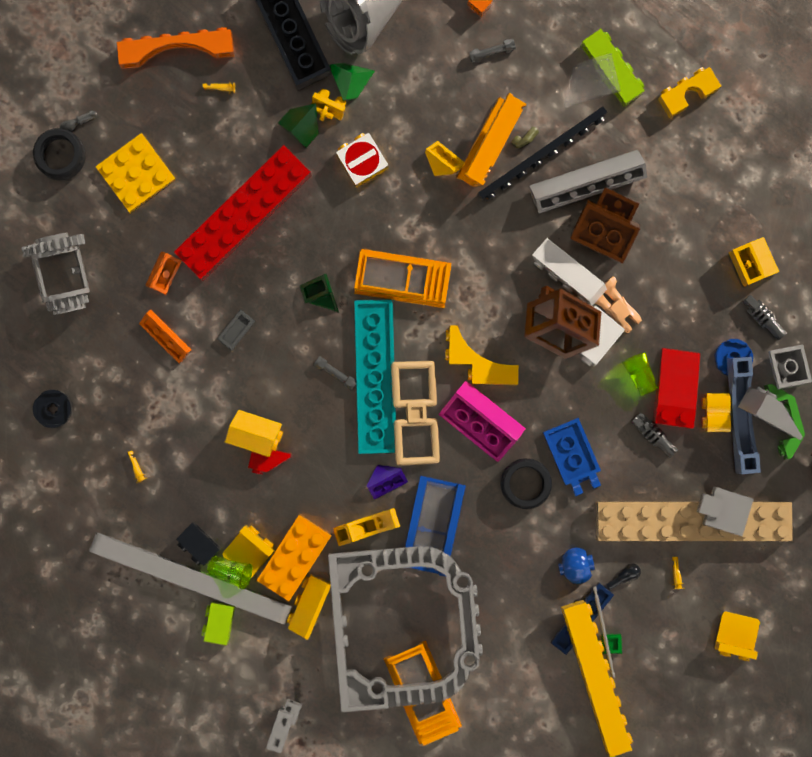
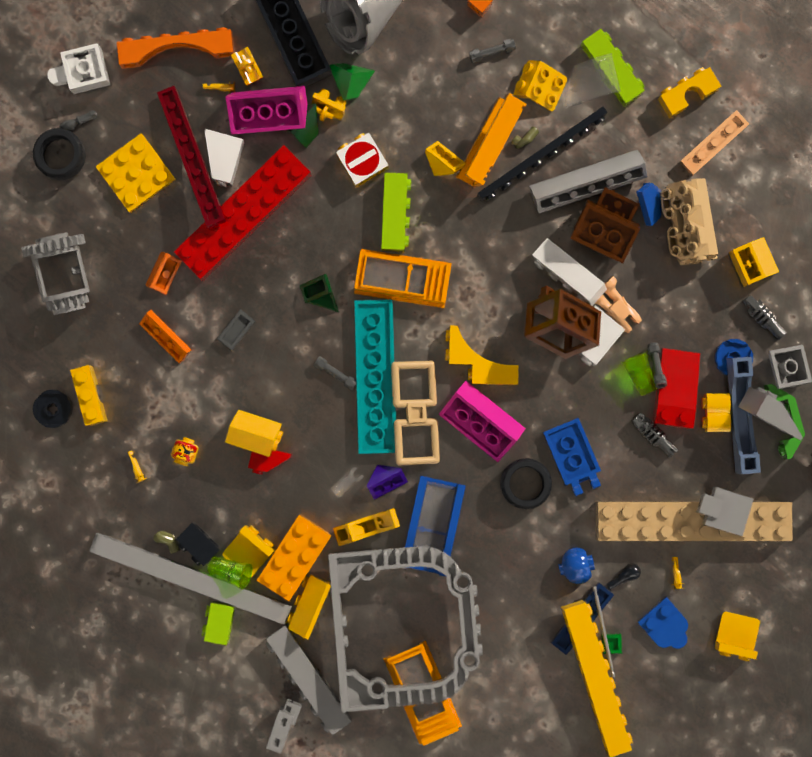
(81, 69): none -> white brick
(90, 404): none -> yellow arch
(168, 539): none -> olive arm
(184, 451): none -> head
(191, 157): none -> dark red plate
(224, 156): none -> white slope
(247, 66): none -> yellow hips
(267, 110): none -> dark pink slope
(309, 680): none -> light grey brick
(345, 483): none -> clear bar
(394, 212): none -> lime brick
(540, 84): none -> yellow bracket
(650, 203): none -> blue slope
(659, 378): none -> dark grey bar
(665, 625): none -> blue plate
(692, 227): none -> tan brick
(714, 143): none -> light nougat plate

